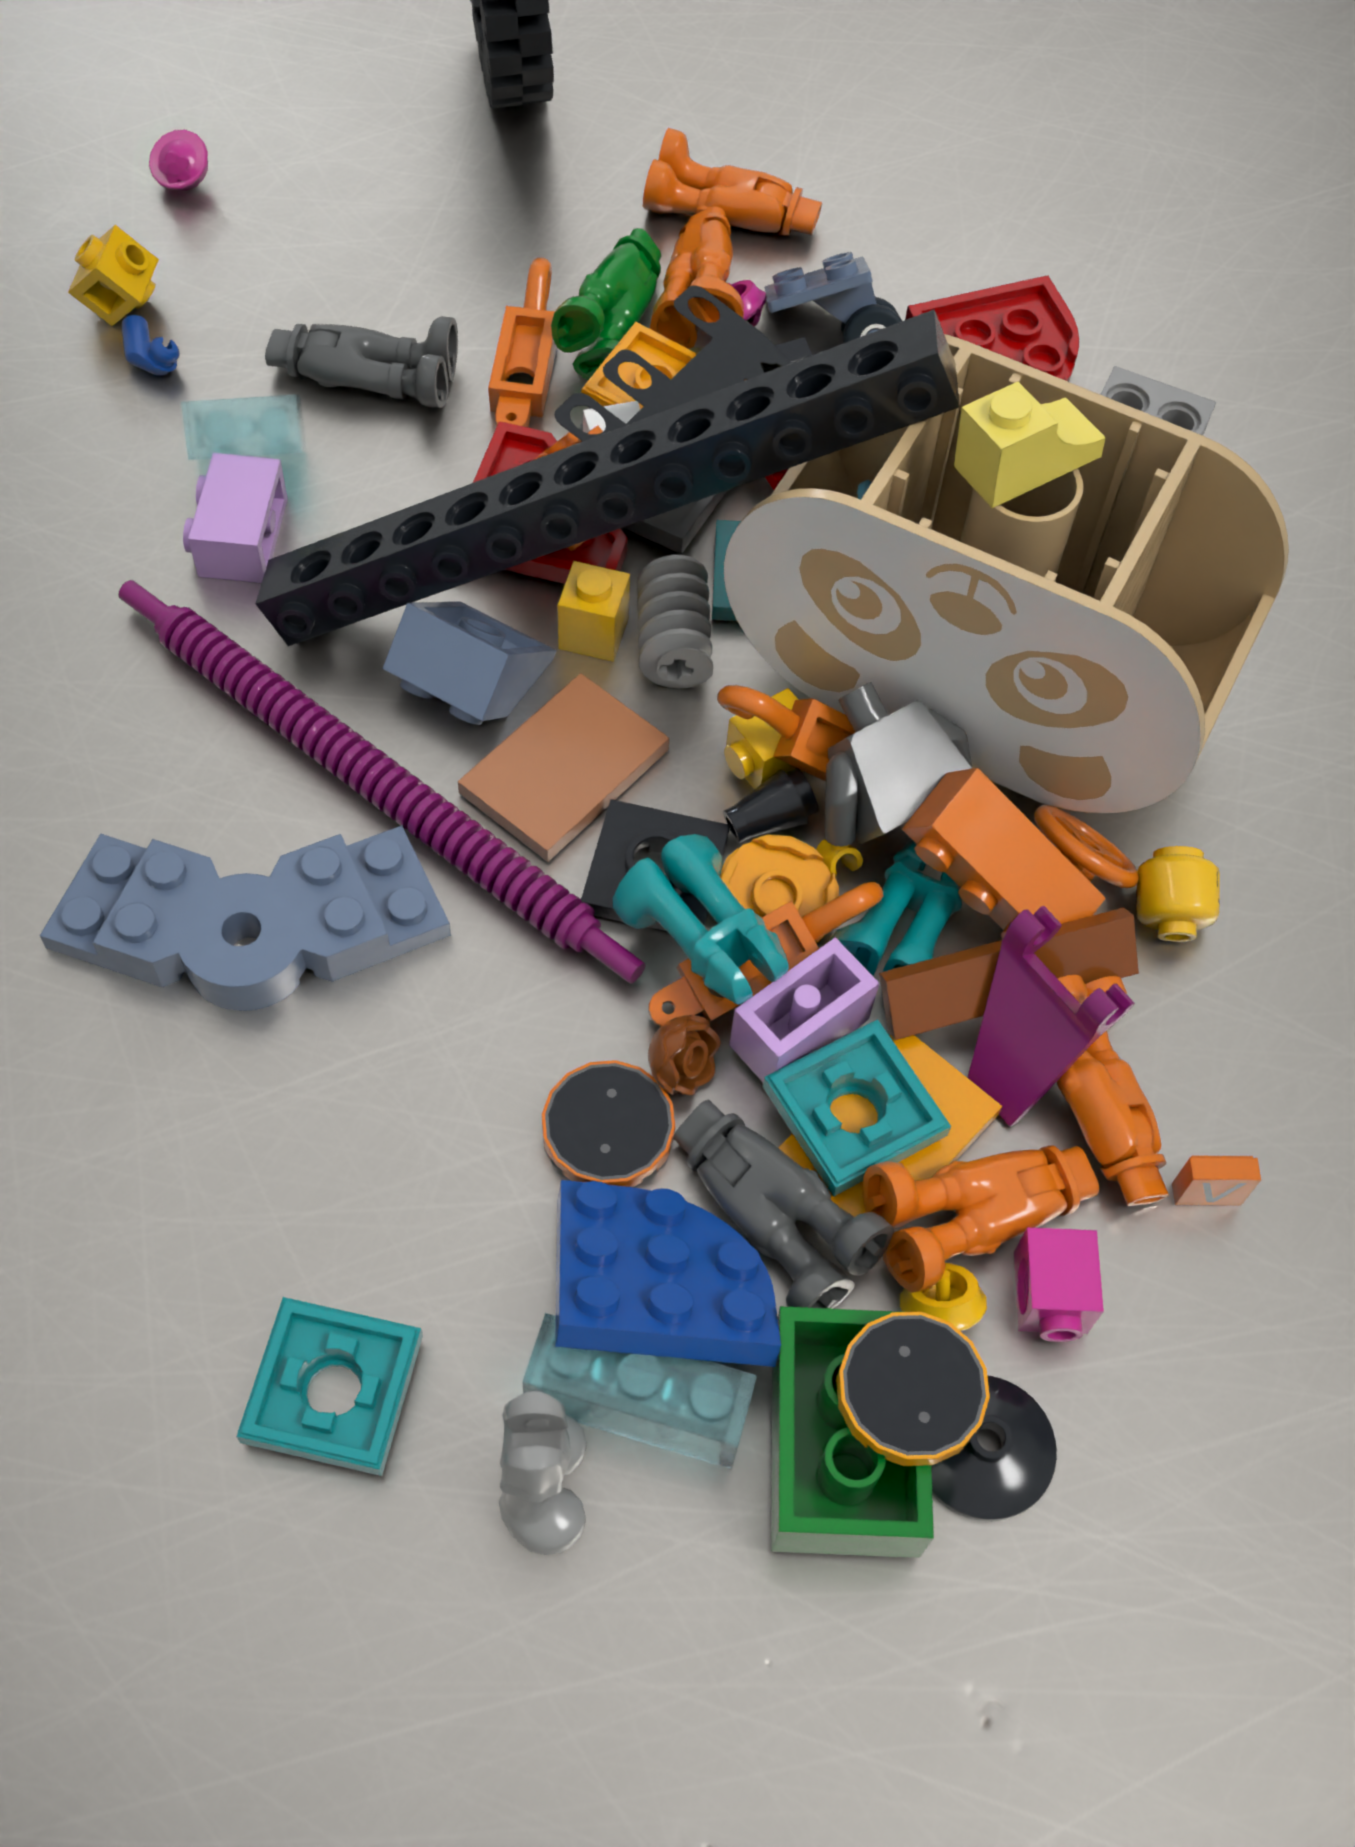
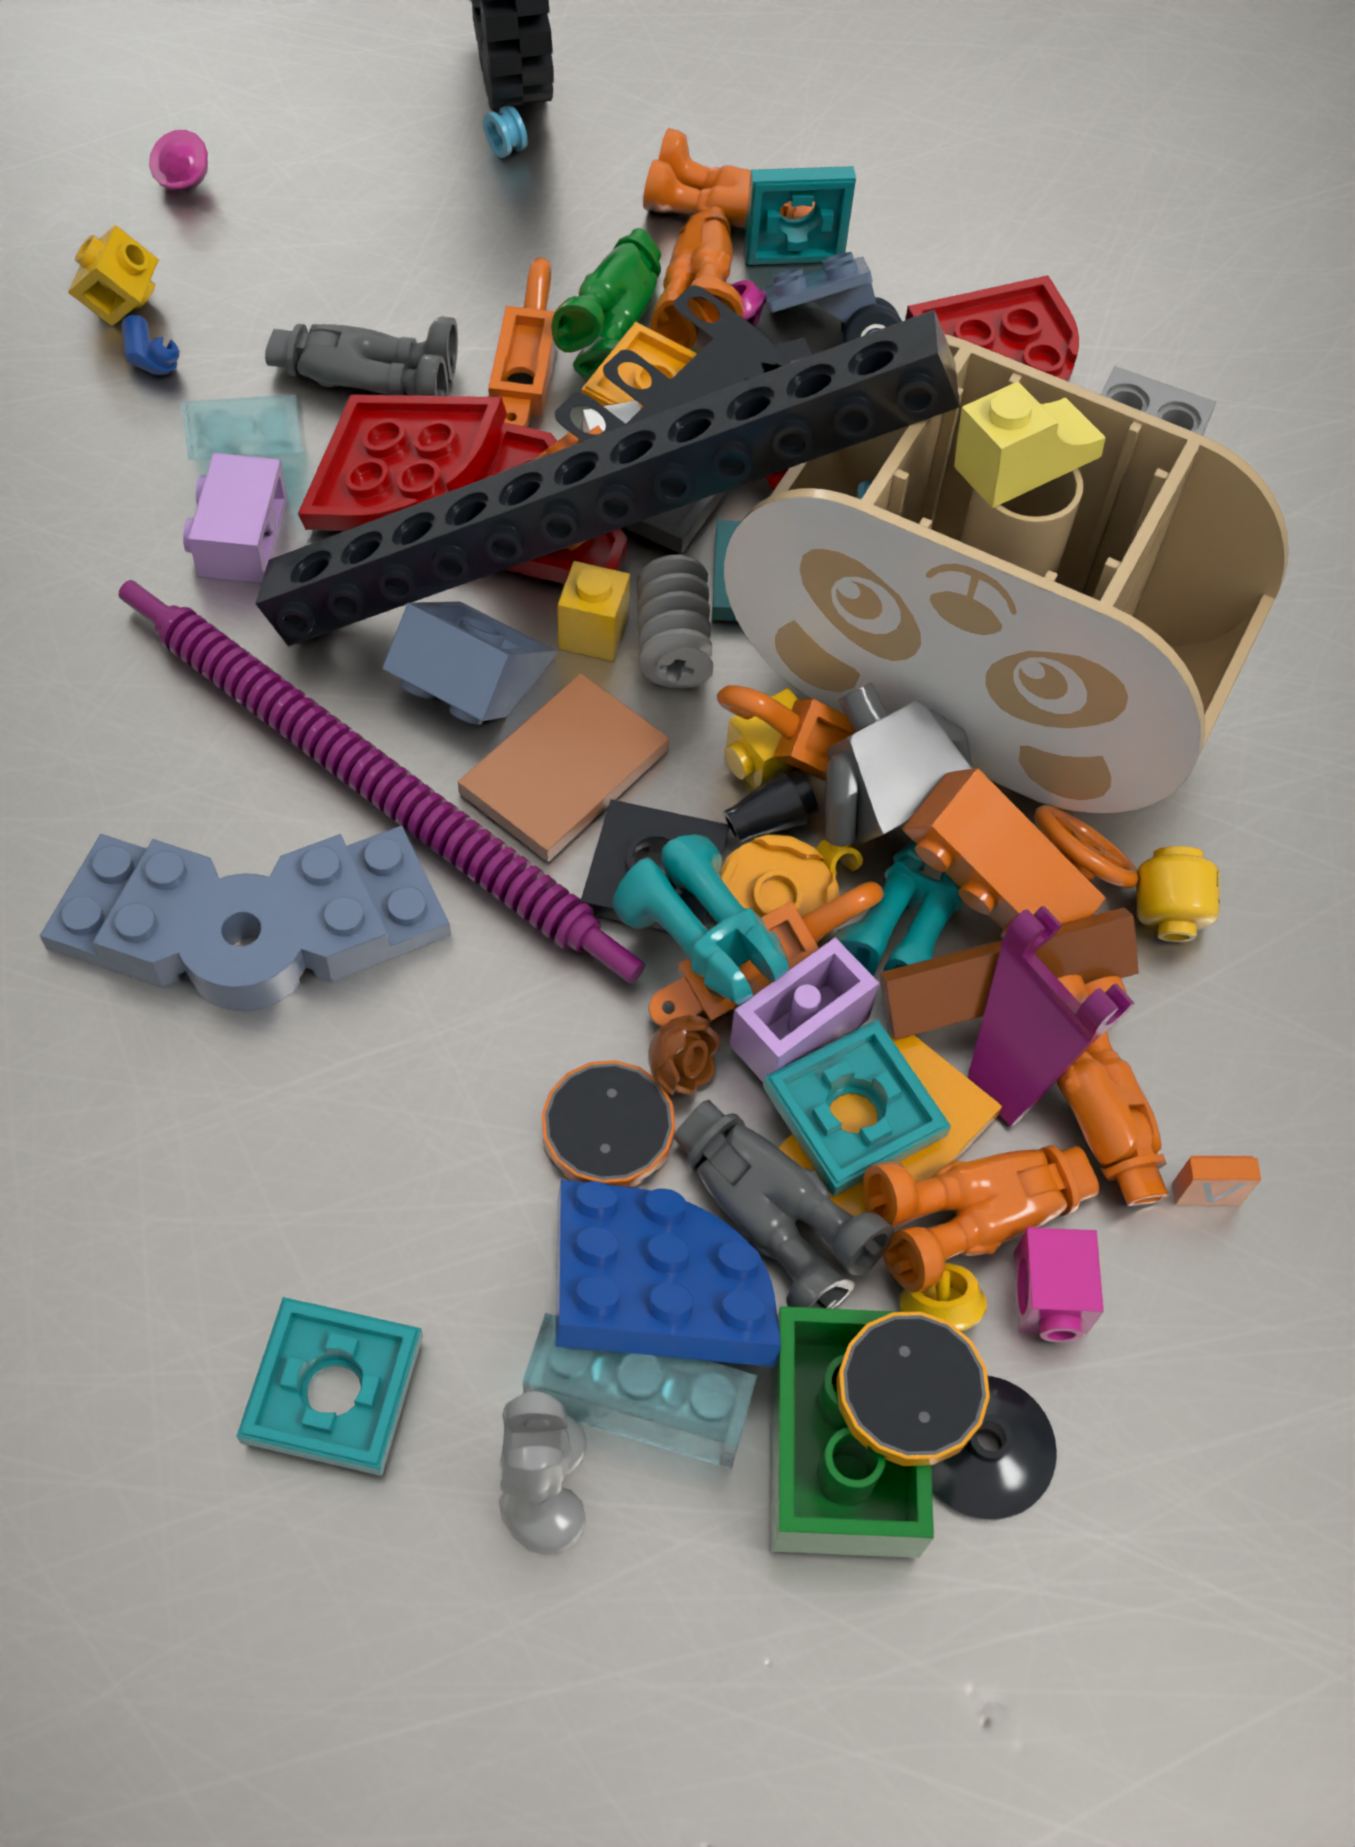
(398, 454): none -> red plate
(505, 131): none -> medium azure bush
(807, 239): none -> teal piece

